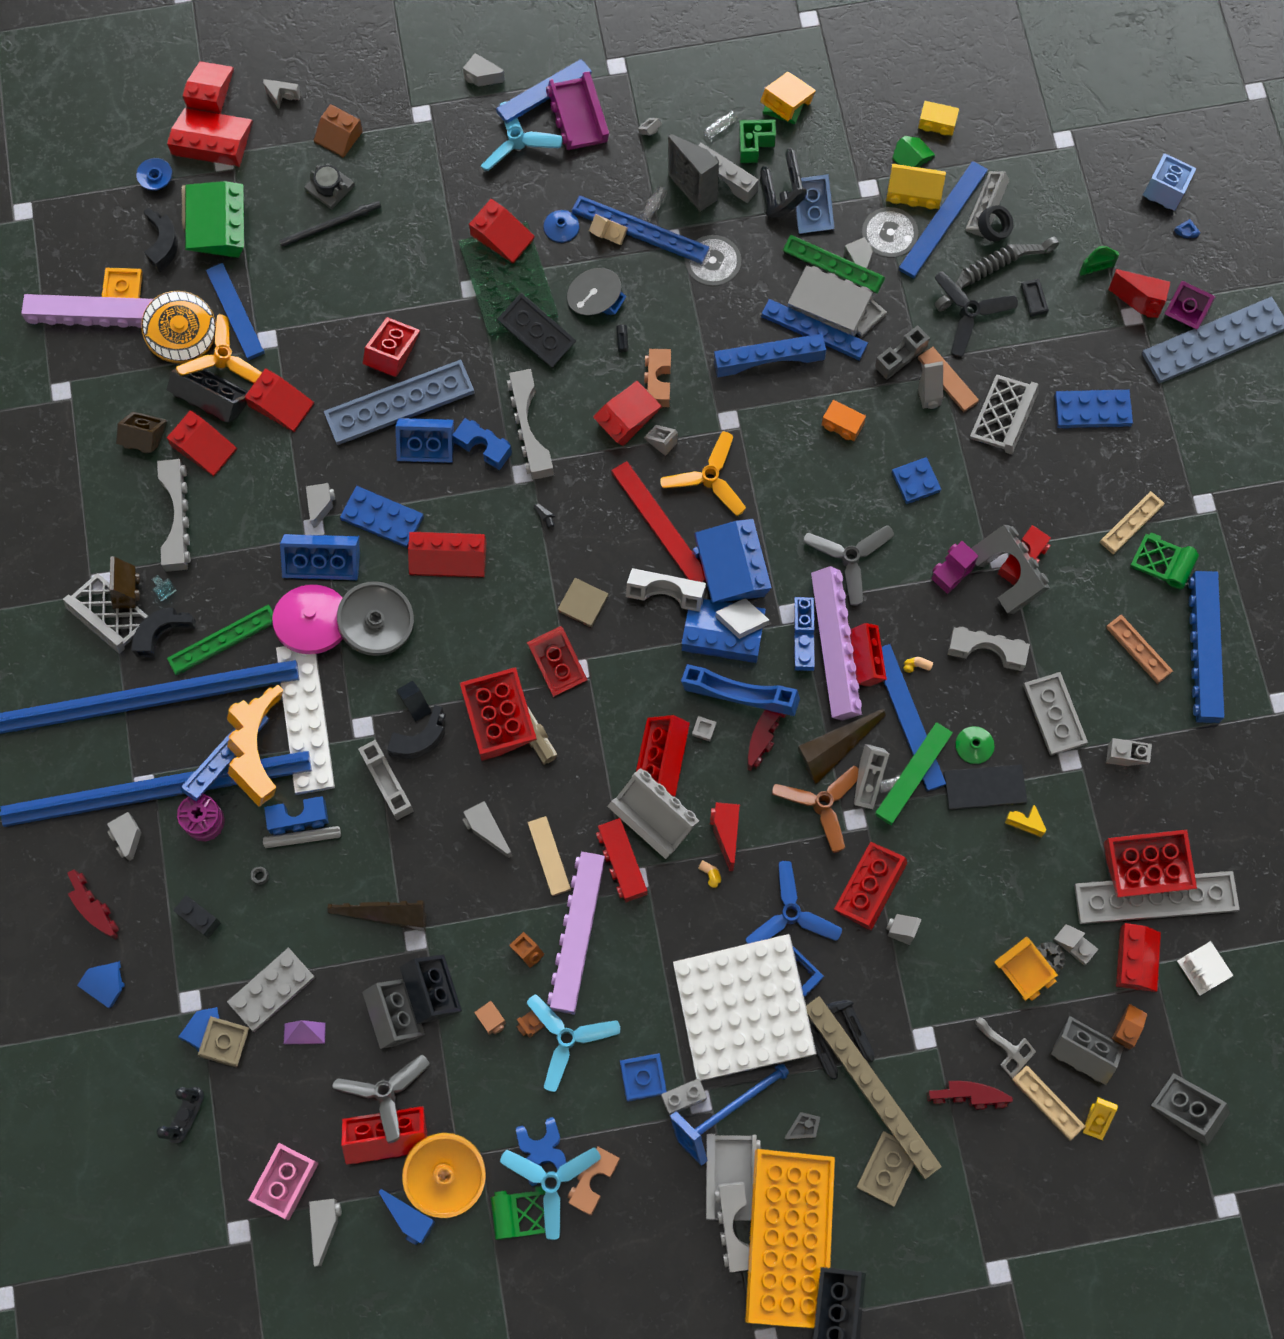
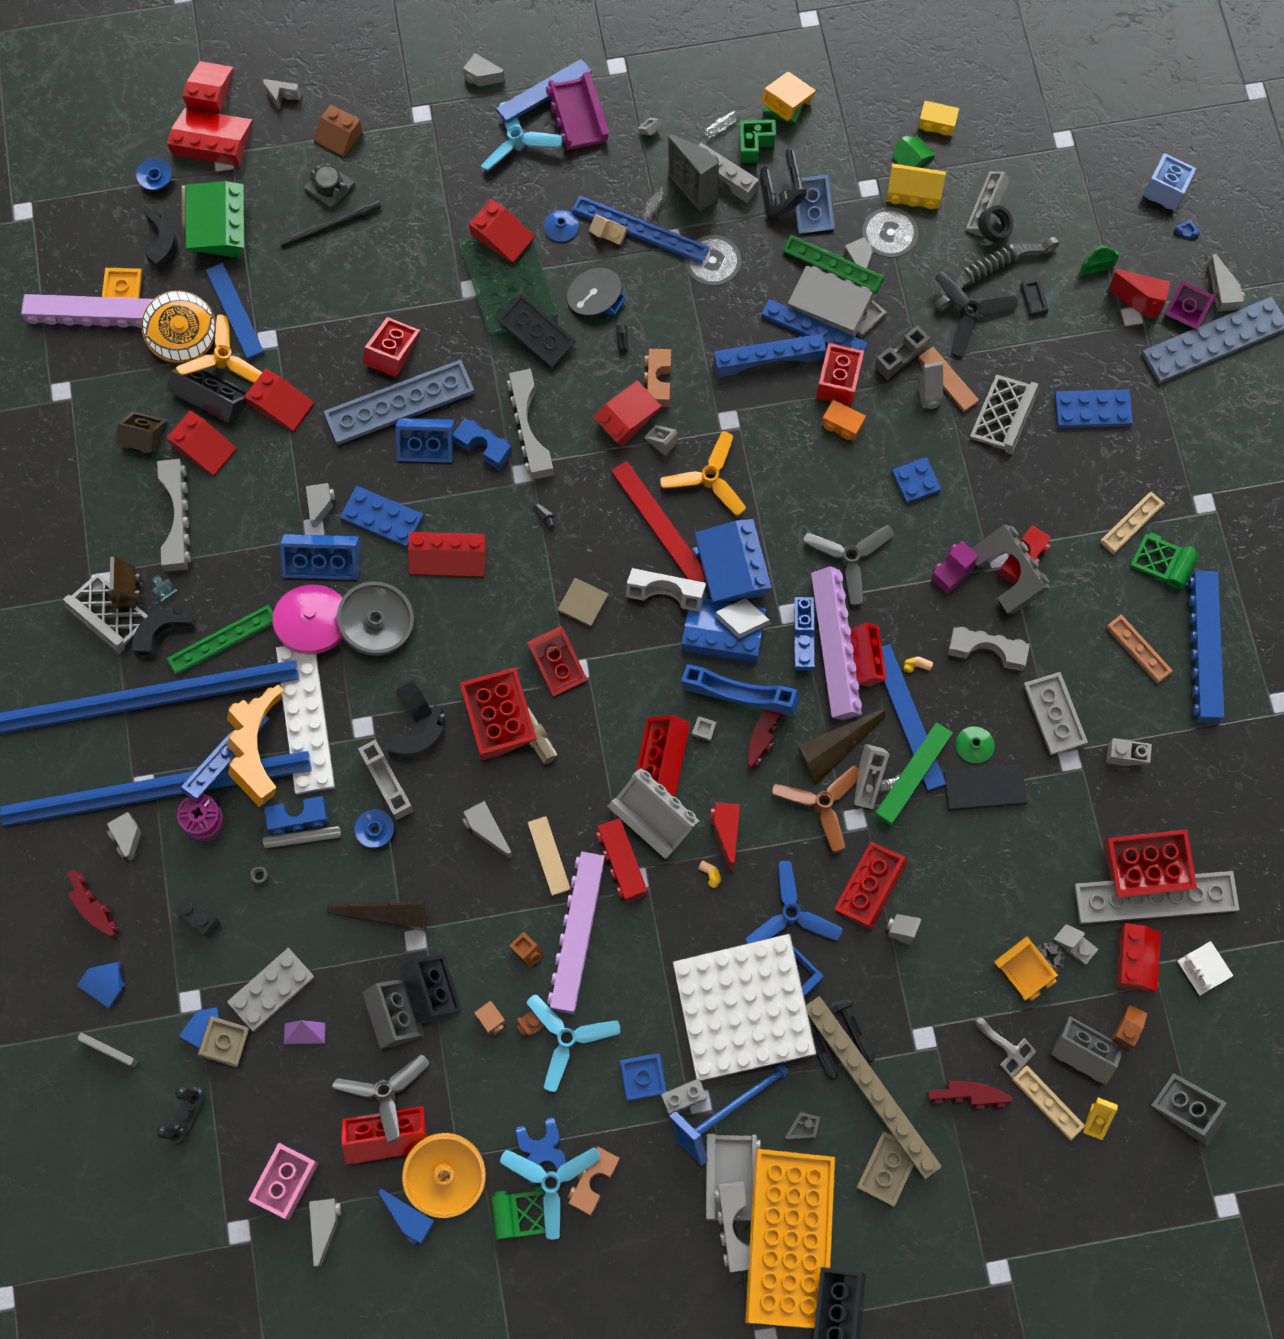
(107, 1050): none -> light grey tile
(370, 820): none -> blue dish
(839, 374): none -> red slope
(943, 219): blue tile -> none
(1032, 824): yellow slope -> none
(1225, 286): none -> light grey slope

